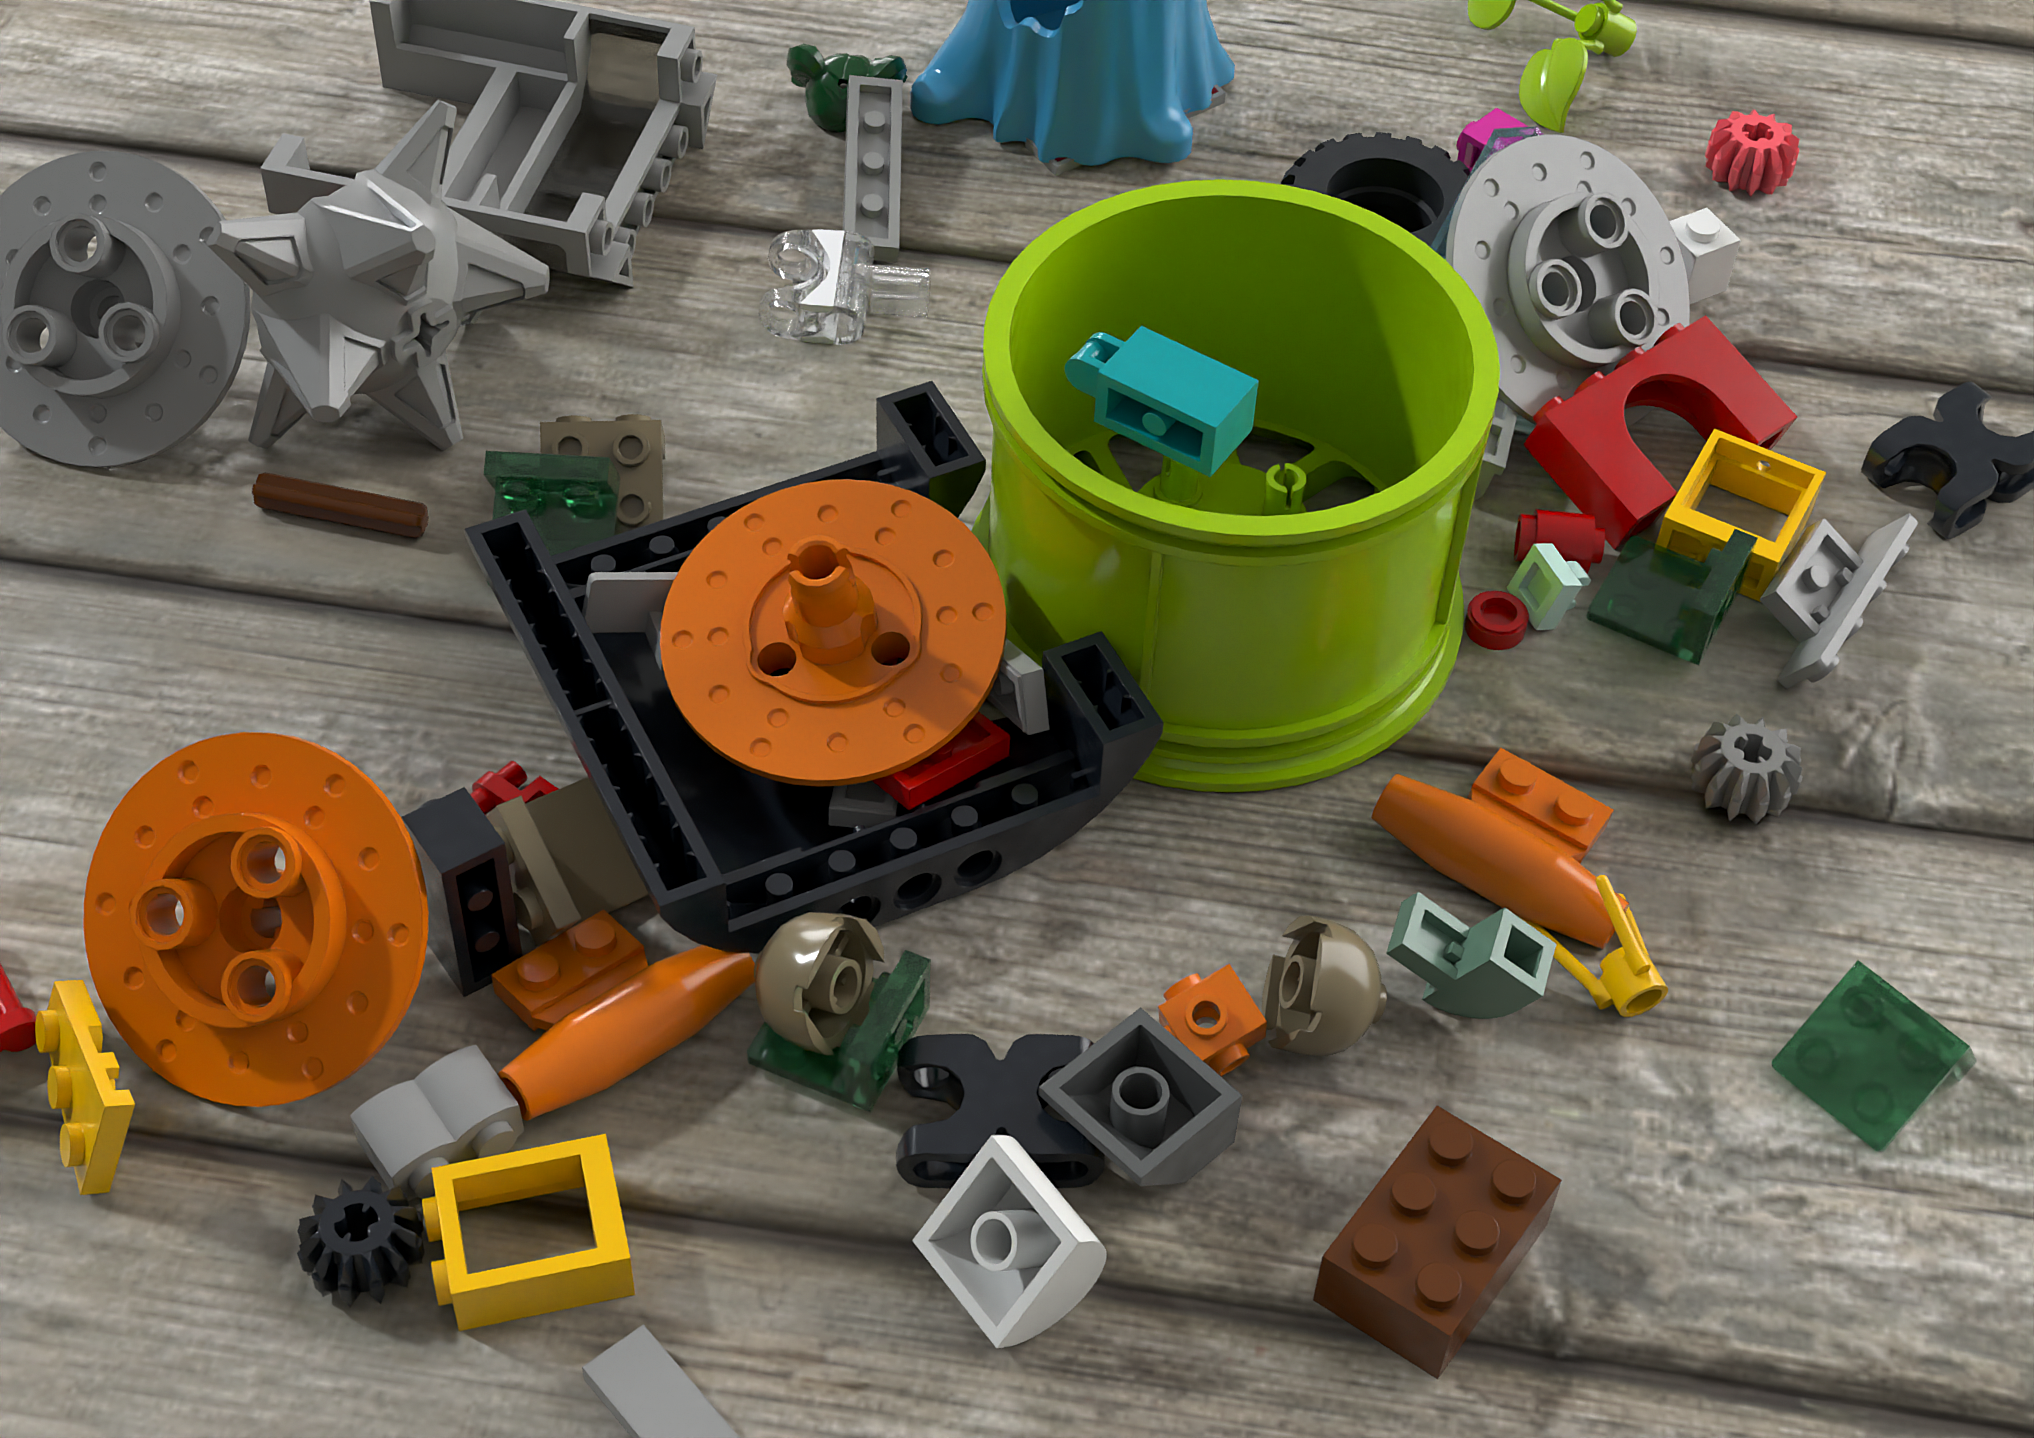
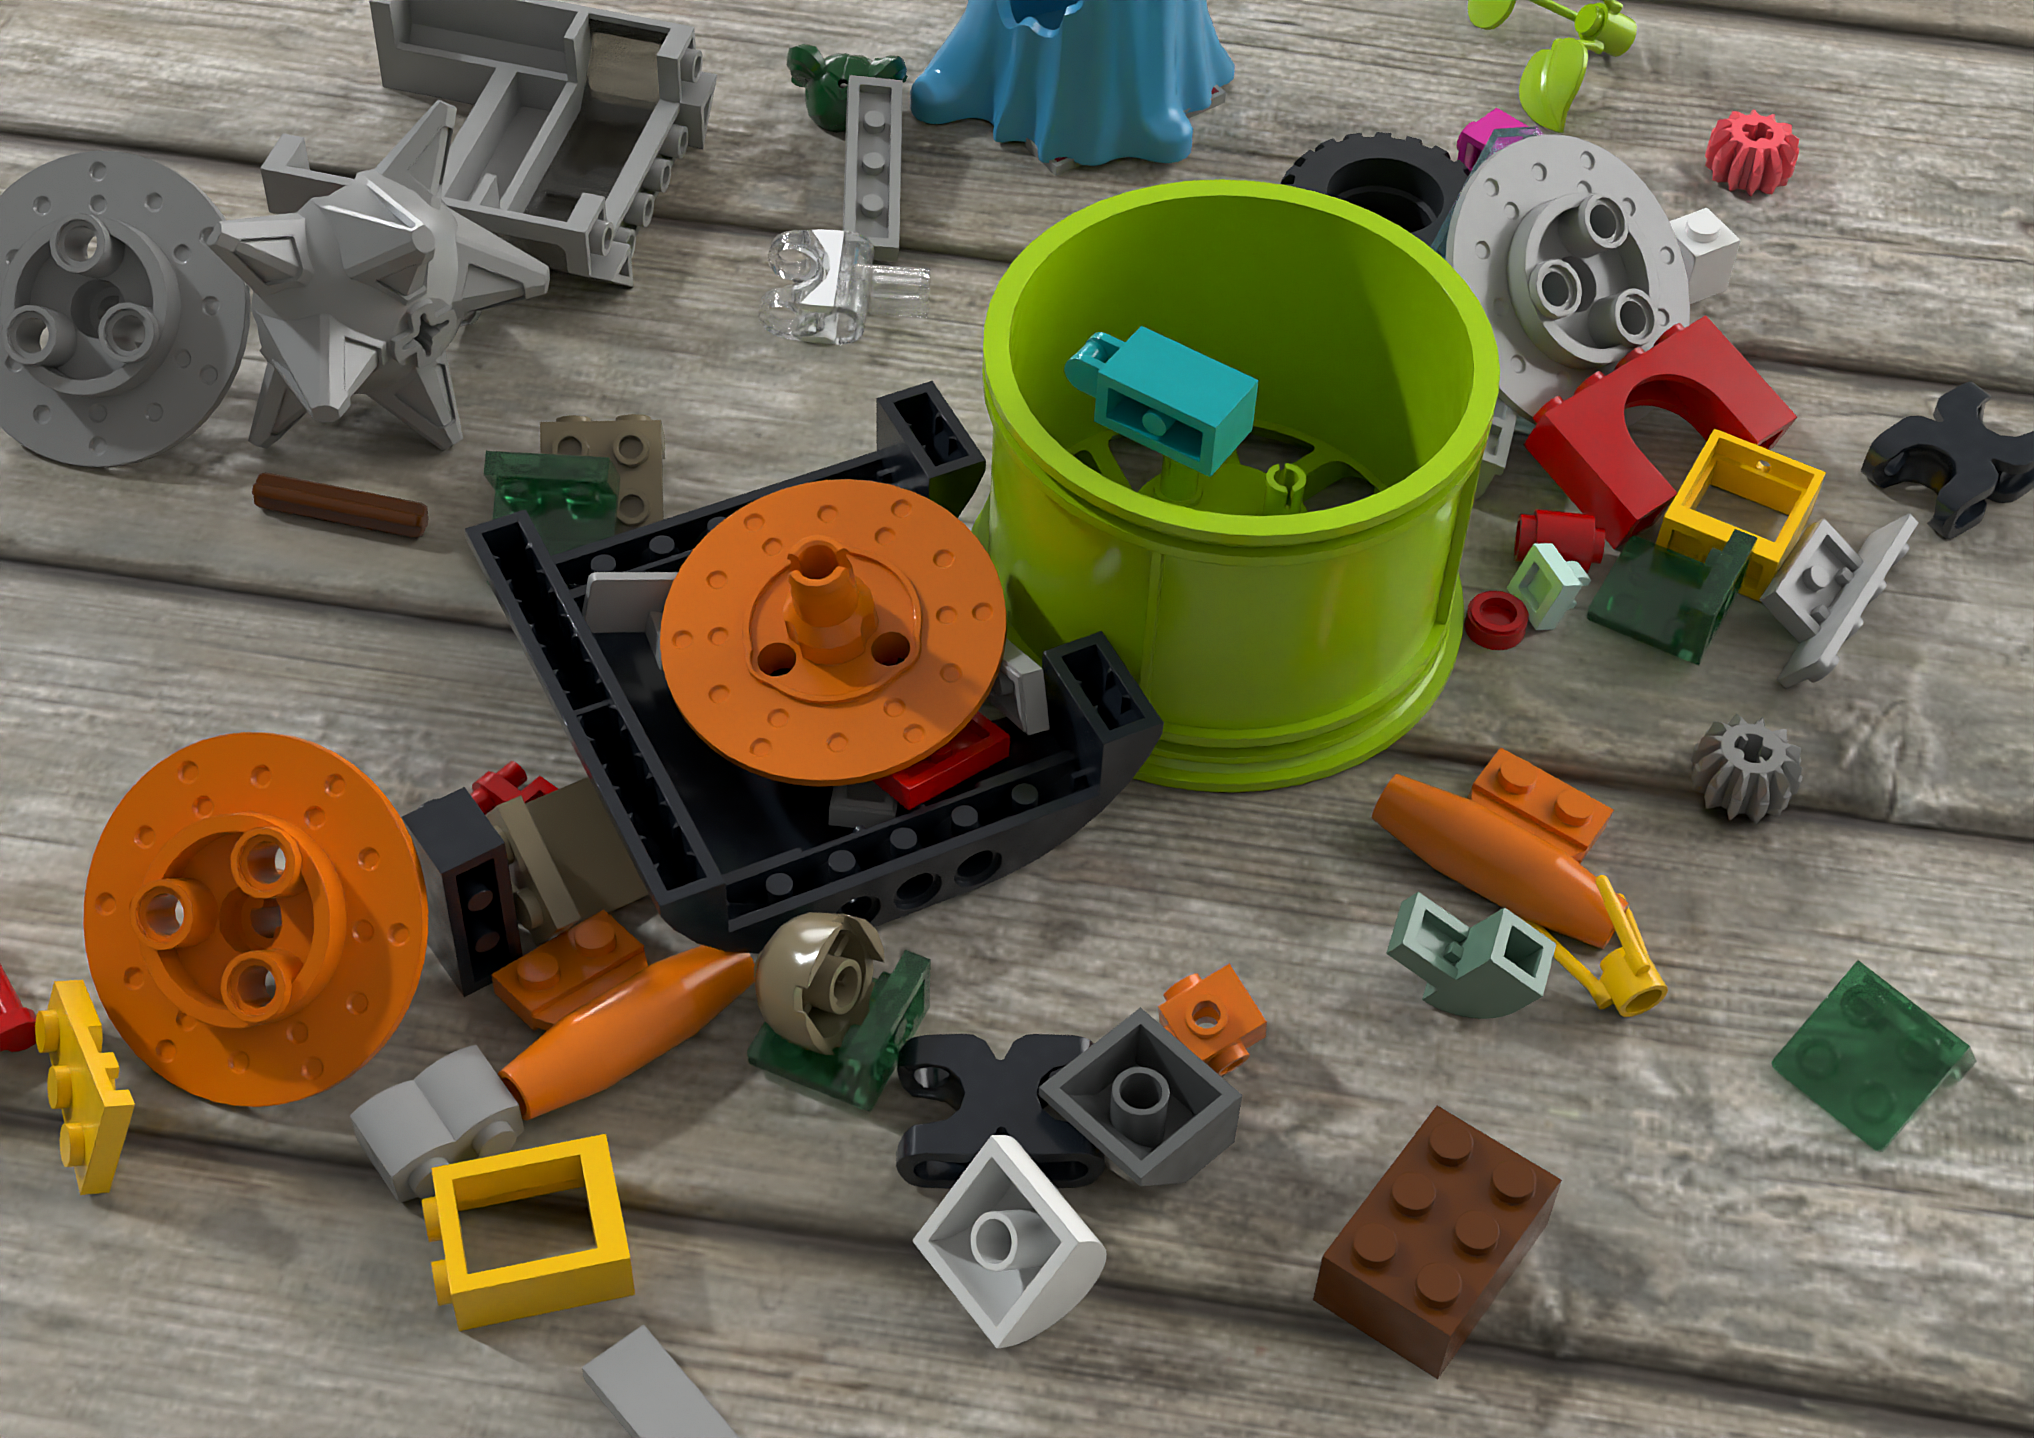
(360, 1241): black gear -> none
(1323, 989): dark tan cylinder -> none

